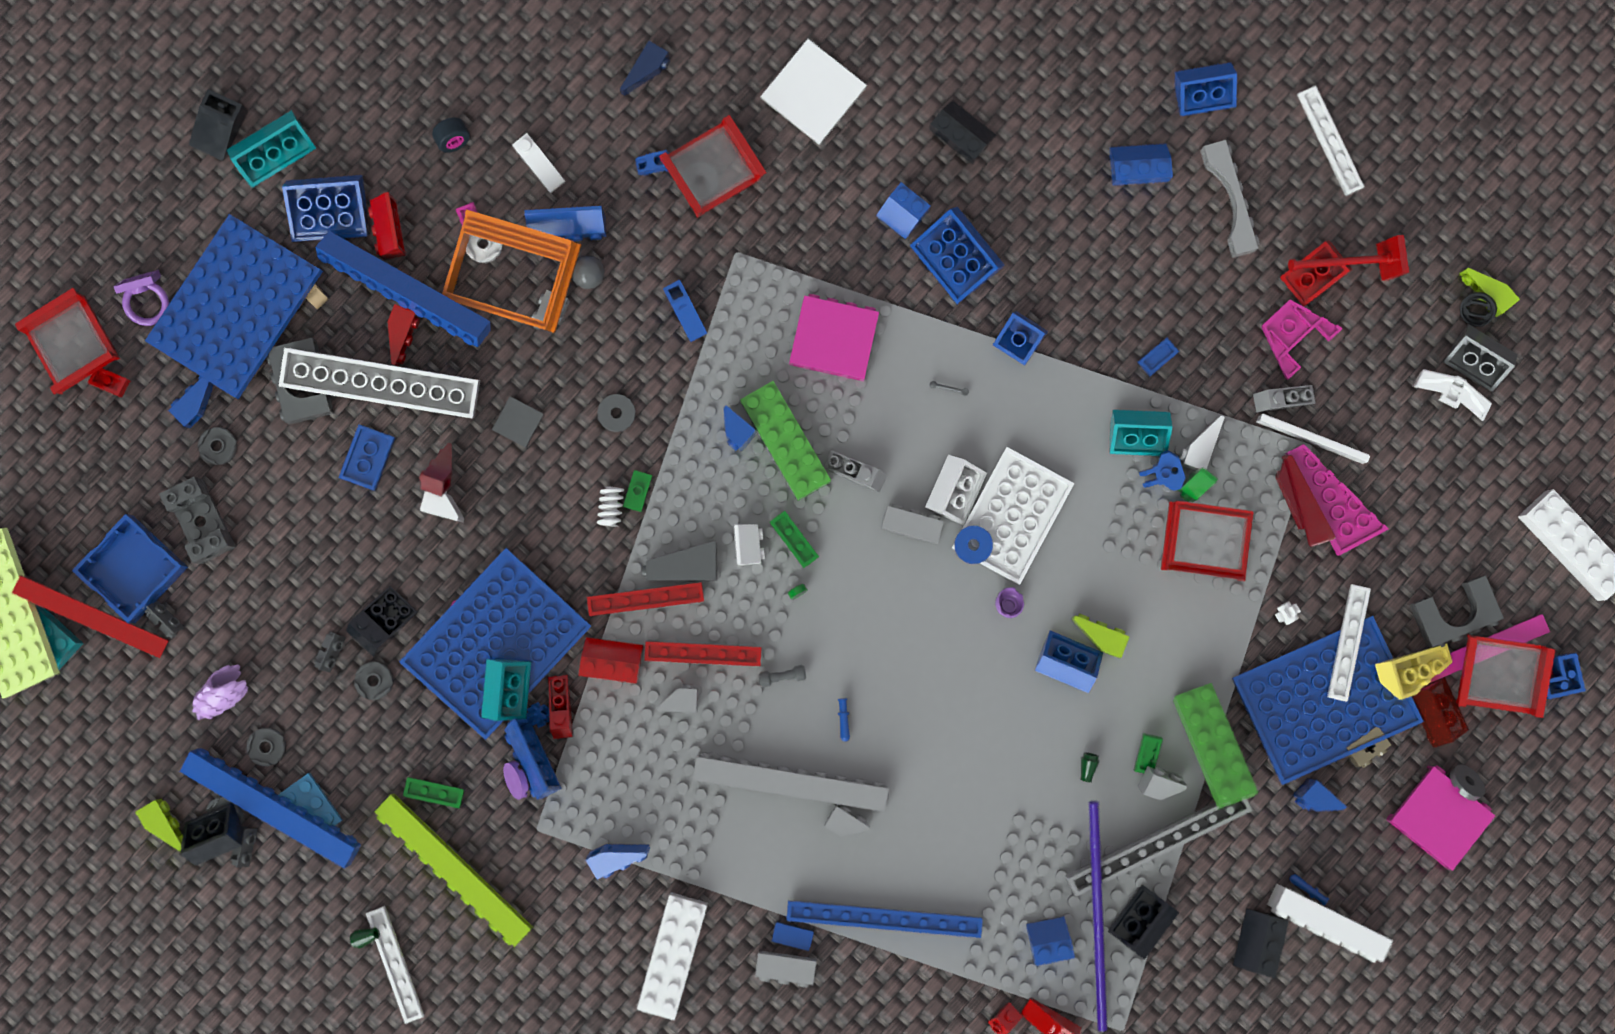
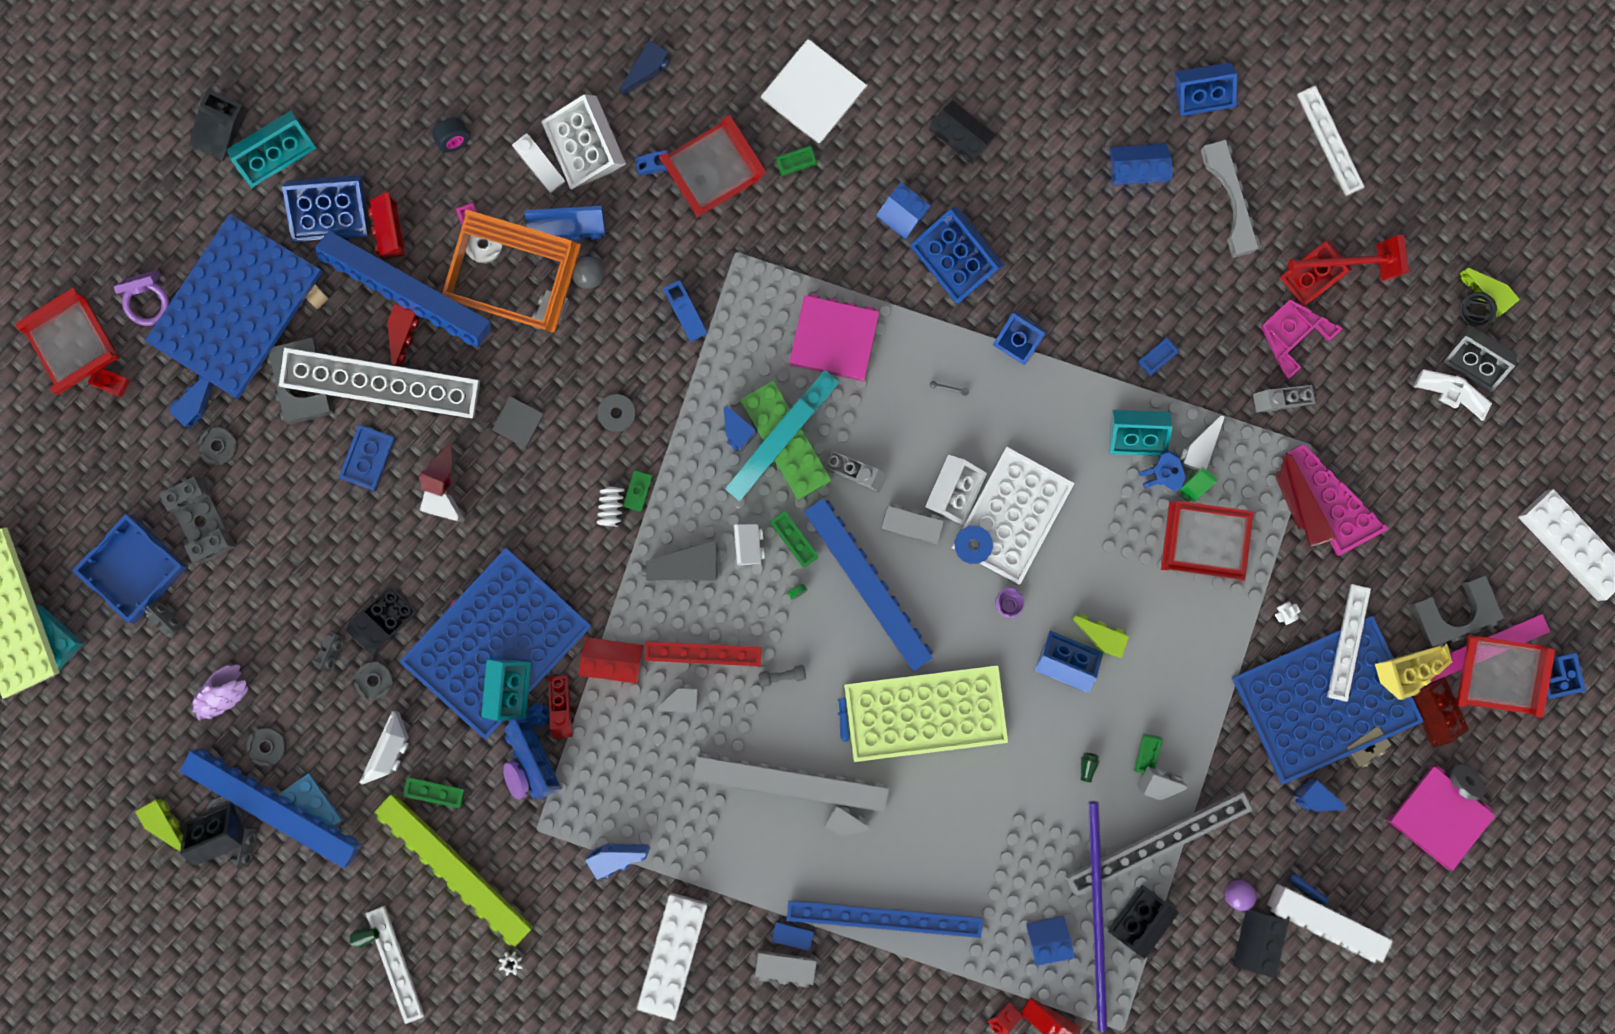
(89, 616): red tile -> none
(388, 750): none -> white wedge
(513, 957): none -> white gear
(583, 141): none -> white slope
(645, 599): red plate -> none
(782, 434): none -> teal slope
(796, 160): none -> green plate
(868, 585): none -> blue brick
(926, 713): none -> yellowish green plate
(1215, 746): bright green brick -> none
(1240, 895): none -> medium lavender hair
(1313, 438): white tile -> none

